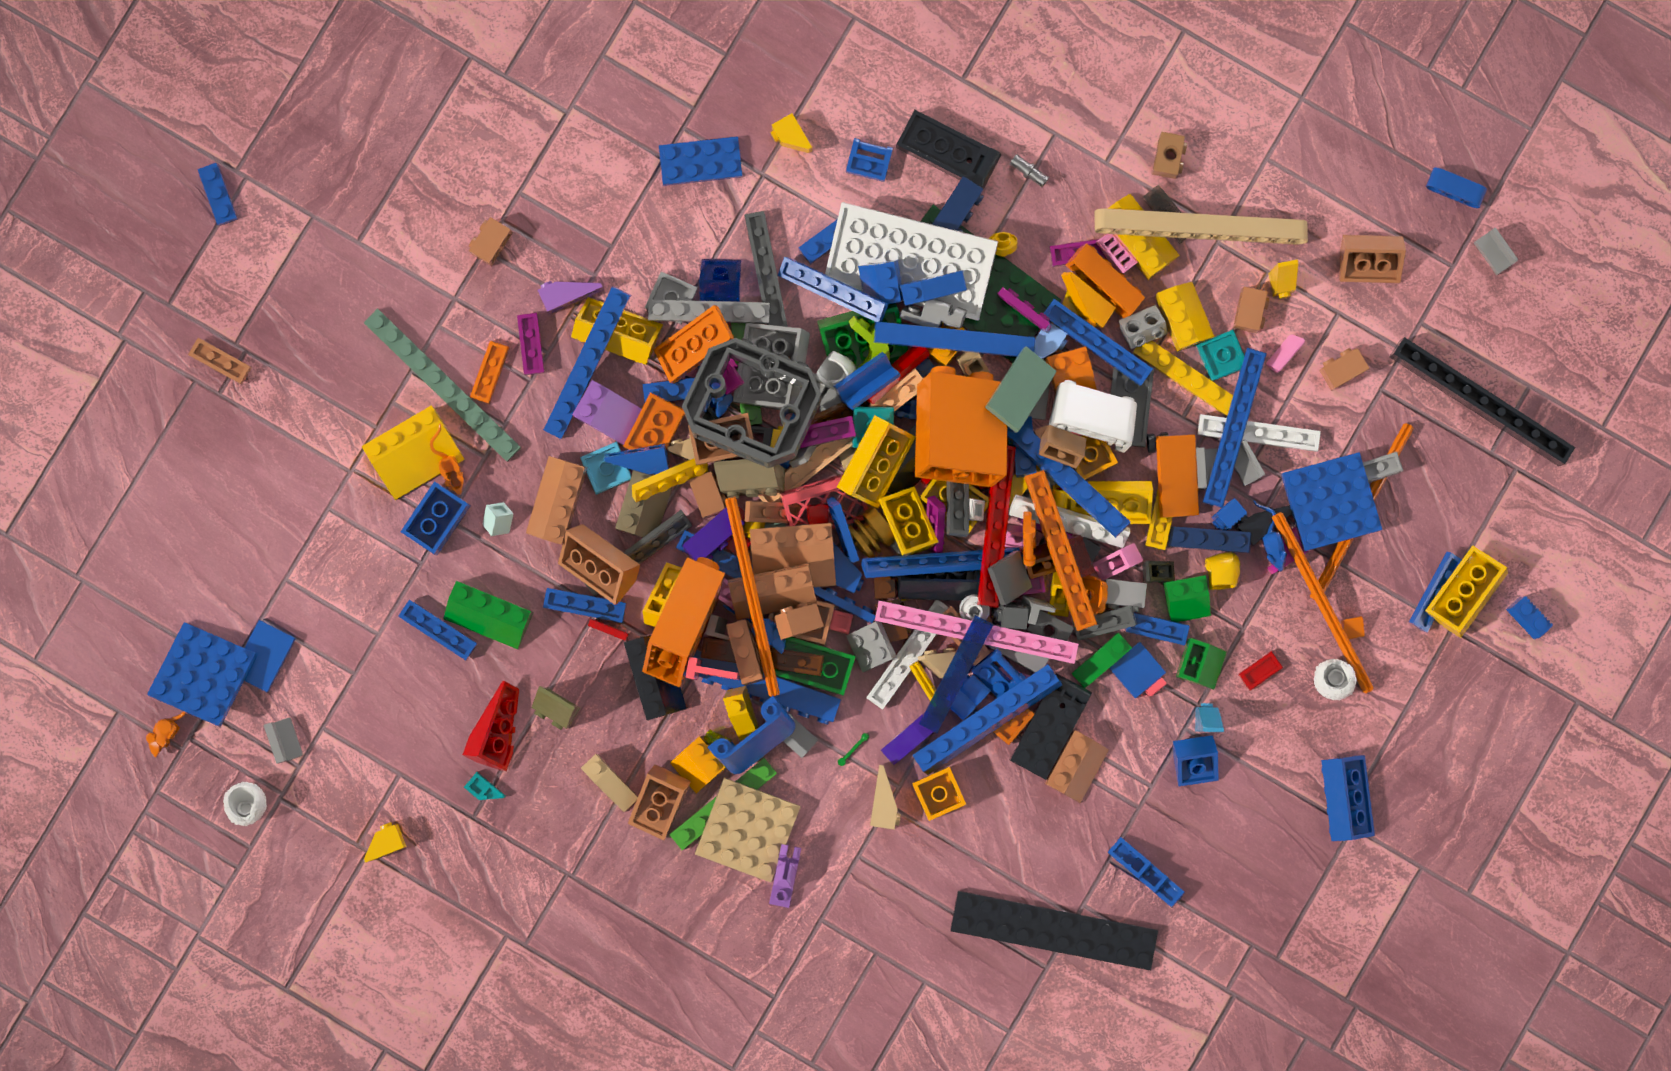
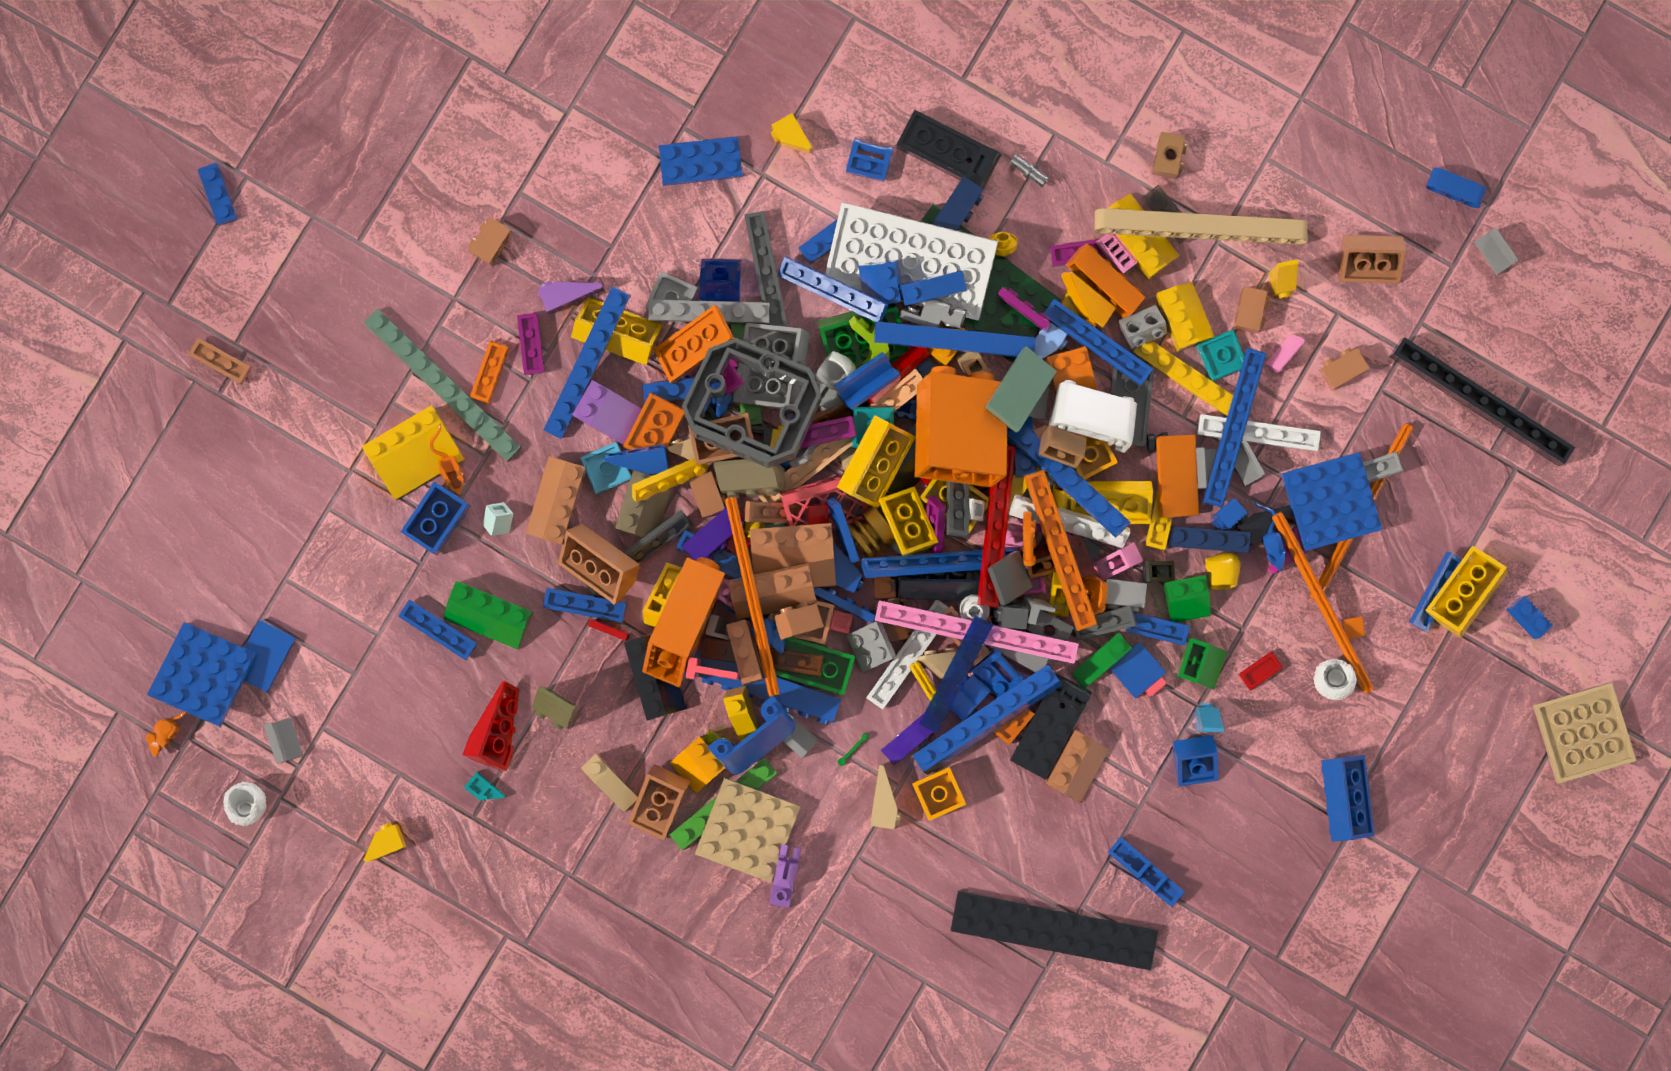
(1584, 733): none -> tan plate

